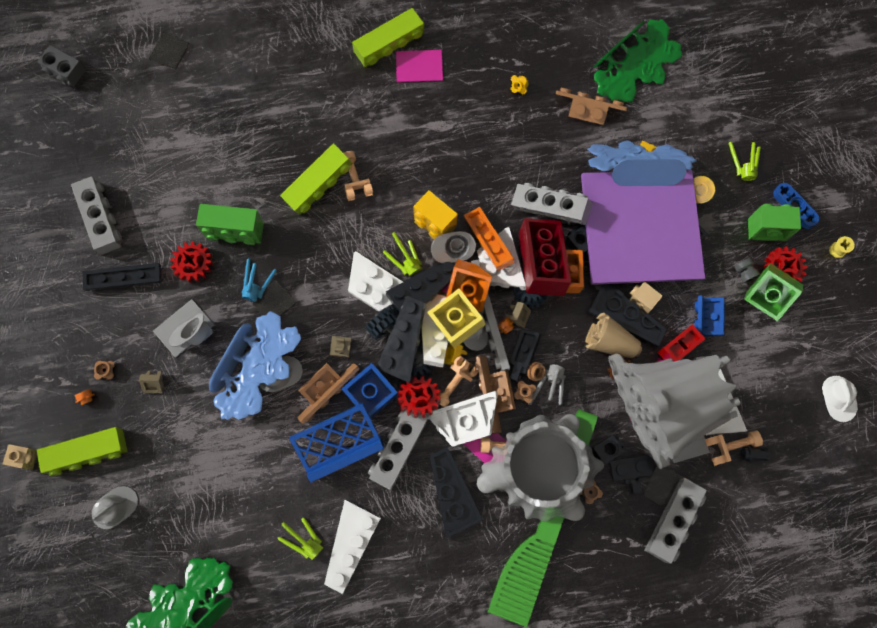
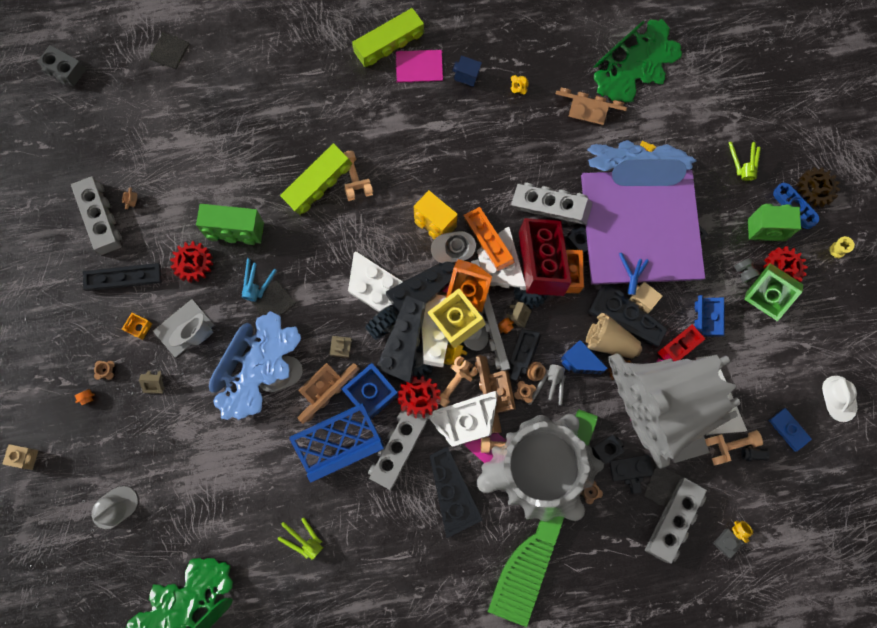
(82, 450): lime brick -> none
(129, 198): none -> medium nougat plate
(131, 328): none -> light orange piece
(351, 540): white wing -> none
(411, 265): lime plant -> none
(466, 70): none -> dark blue brick
(582, 360): none -> blue slope
(633, 278): none -> blue plant
(704, 189): yellow plate -> none
(728, 543): none -> dark grey plate
(742, 530): none -> yellow plate
(790, 429): none -> blue plate
(818, 187): none -> dark brown gear

